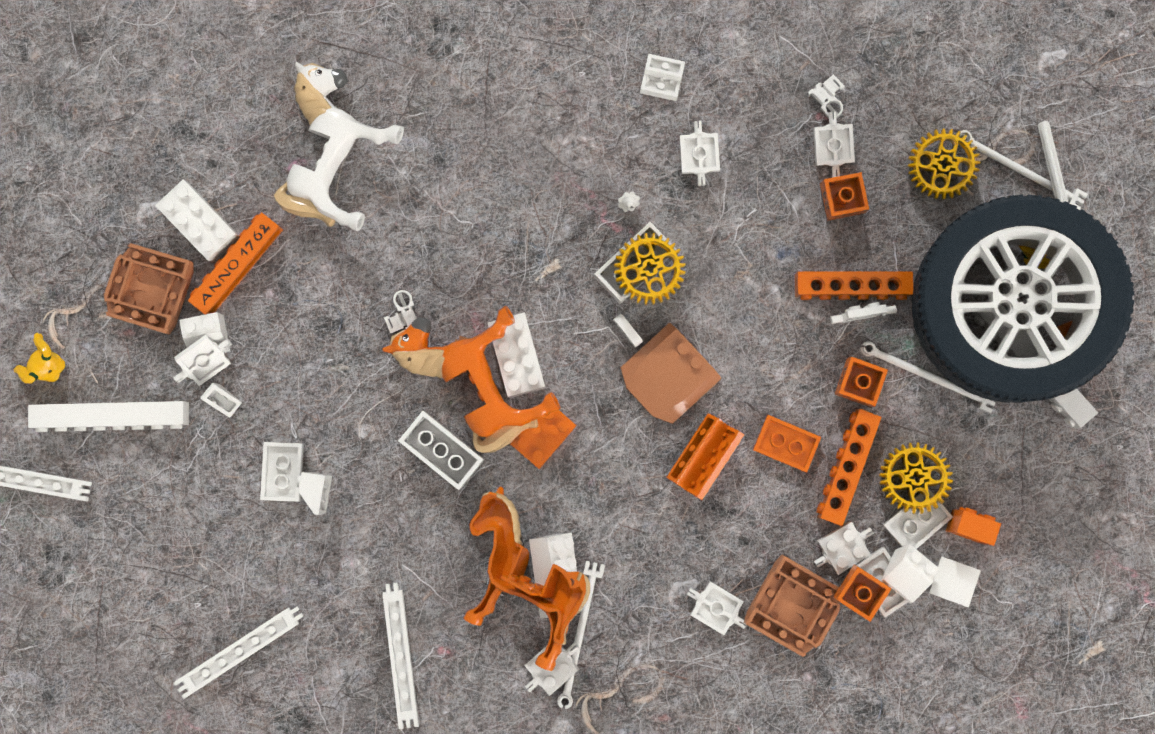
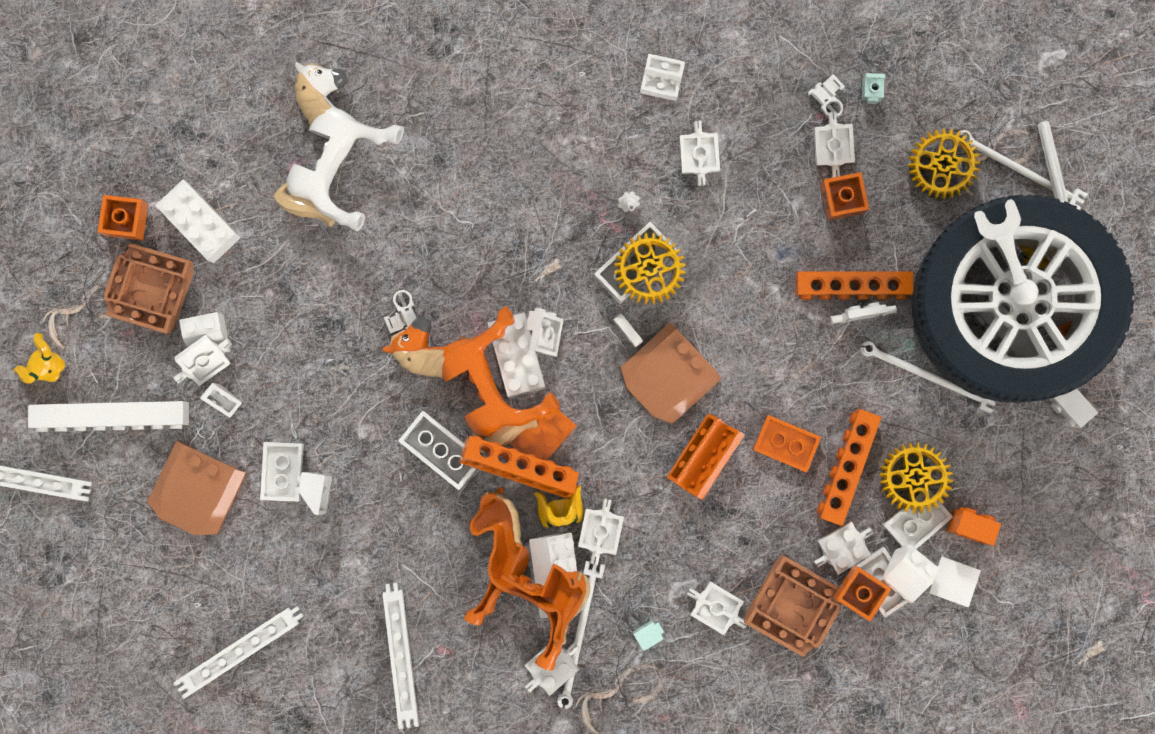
(123, 217): none -> orange brick
(195, 490): none -> nougat wedge
(235, 264): orange brick -> none
(471, 457): none -> orange brick
(545, 331): none -> white plate
(560, 511): none -> yellow hair
(601, 531): none -> white plate
(648, 634): none -> light aqua brick
(861, 381): orange brick -> none
(873, 80): none -> light aqua brick
(1023, 290): none -> white piece

